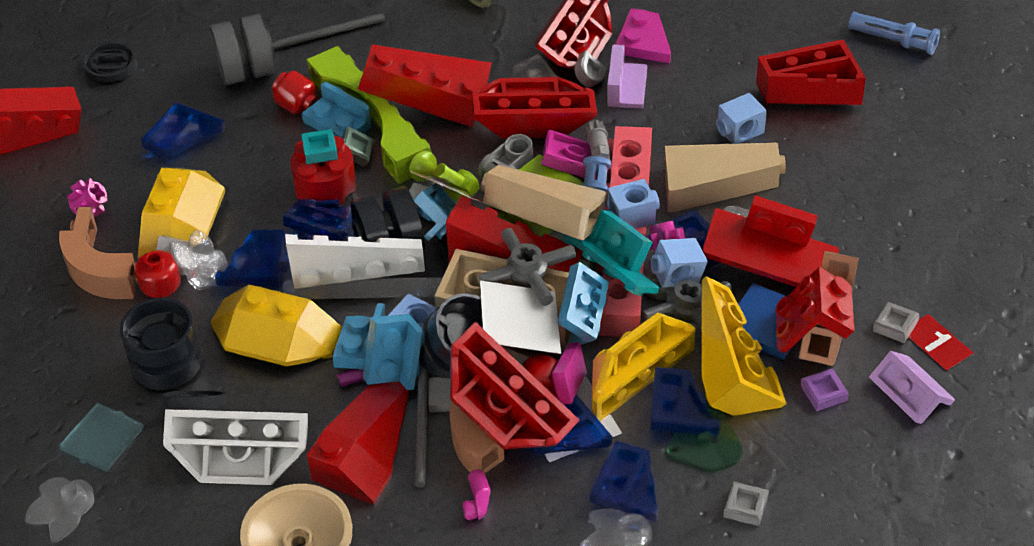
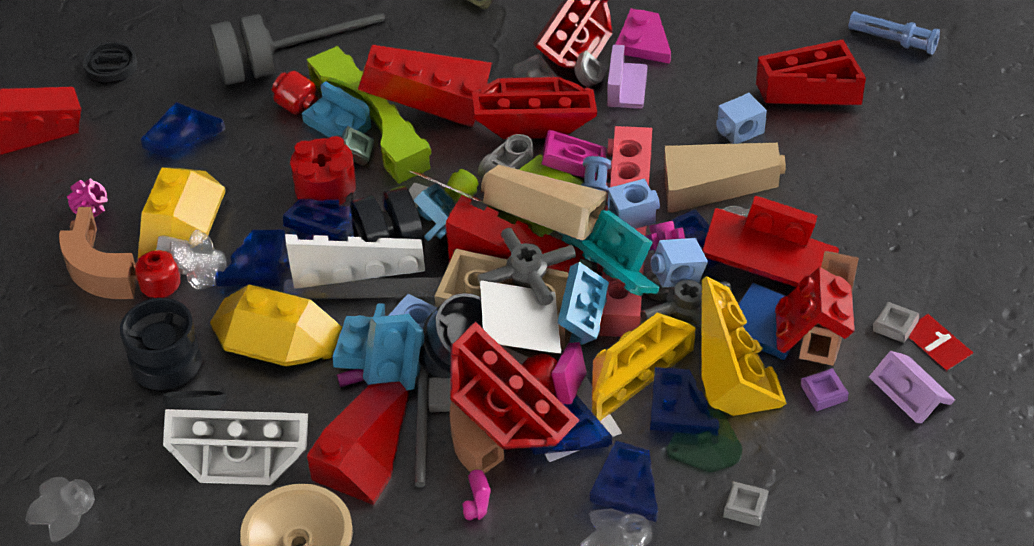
(101, 437): clear light blue piece -> none
(319, 146): teal tile -> none
(426, 164): lime piece -> none
(598, 139): light grey piece -> none

